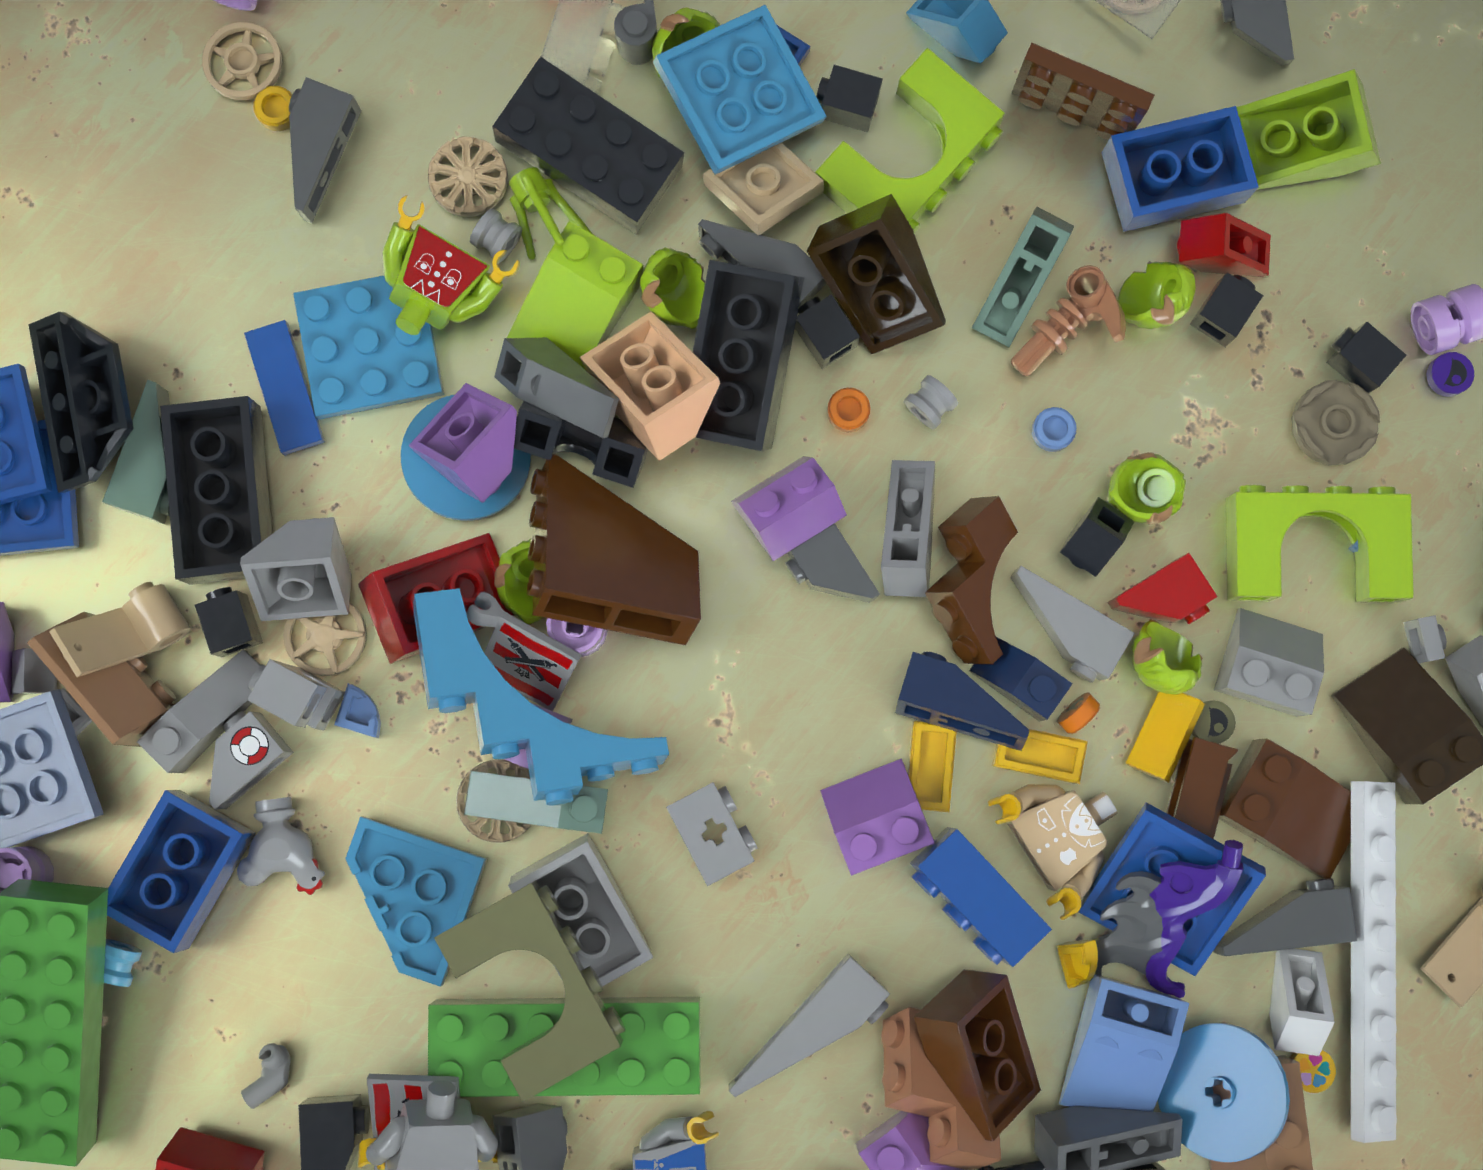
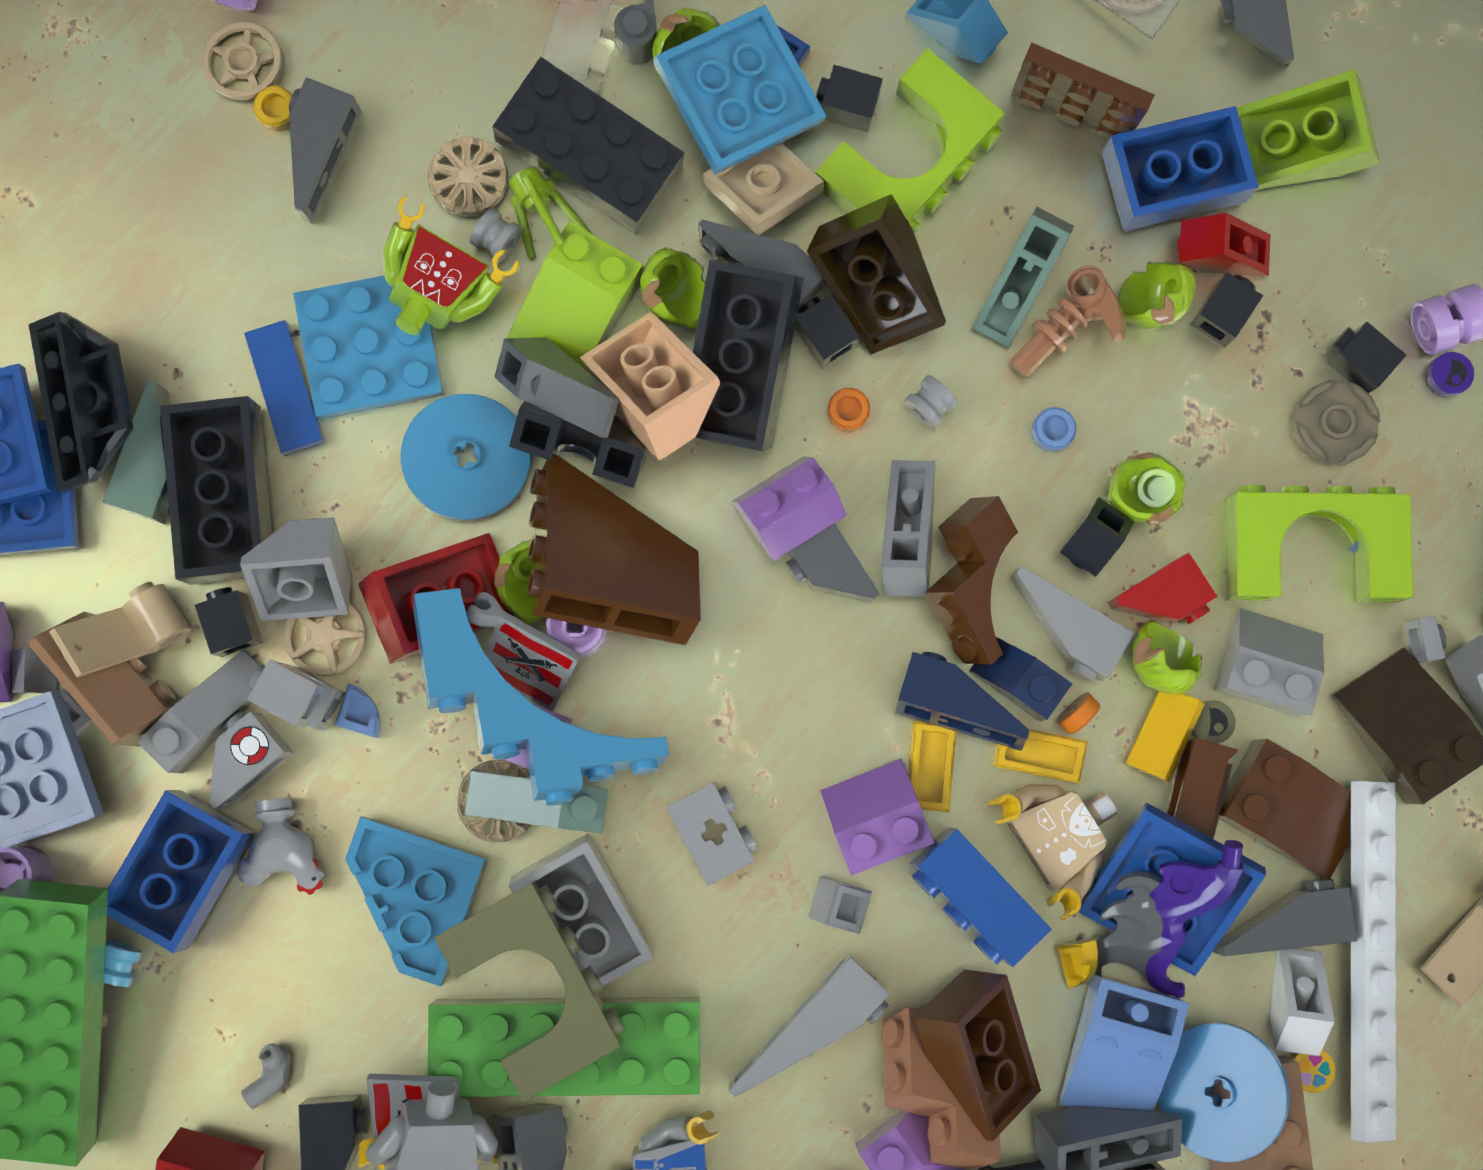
(470, 442): medium lavender slope -> none
(839, 904): none -> light grey slope

